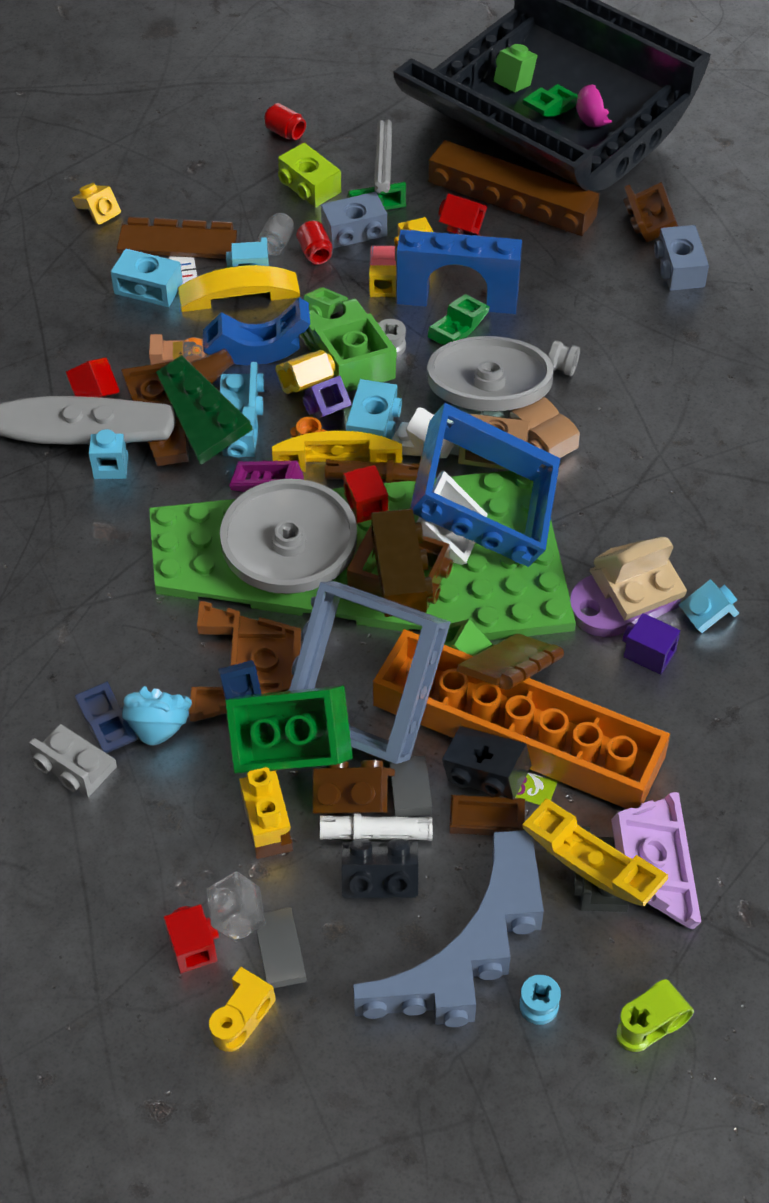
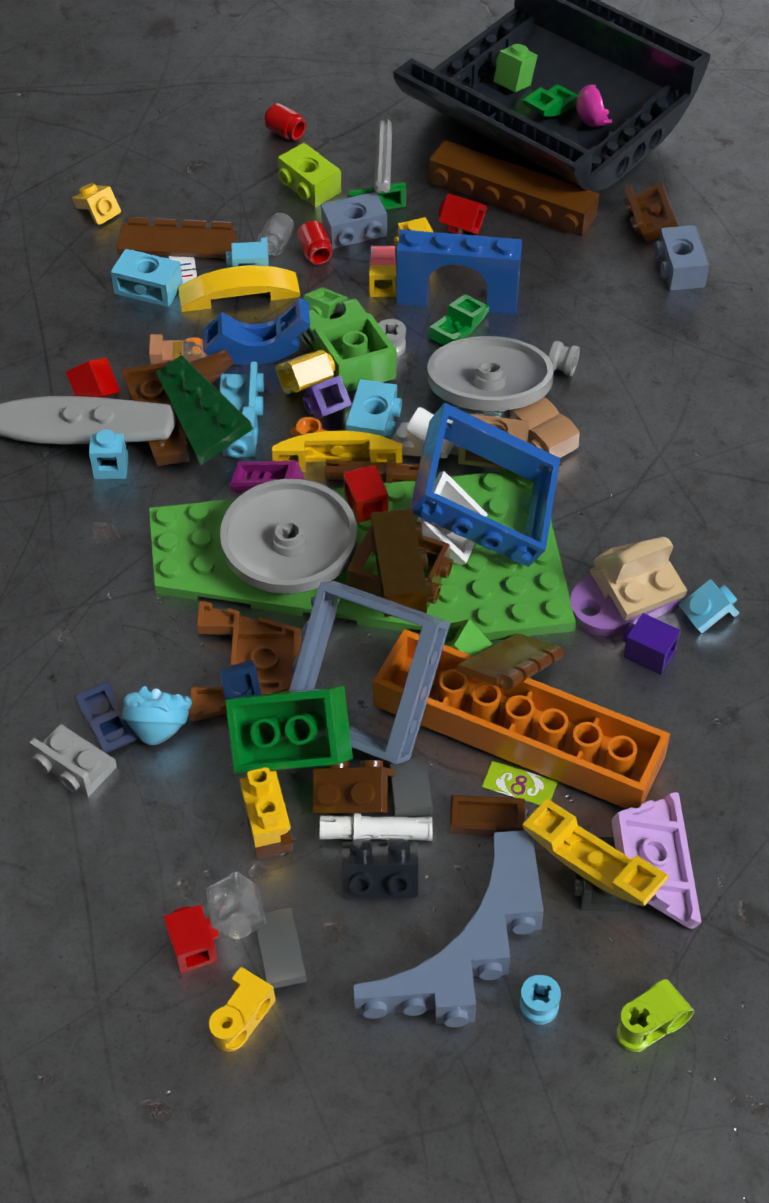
(486, 762): black brick -> none

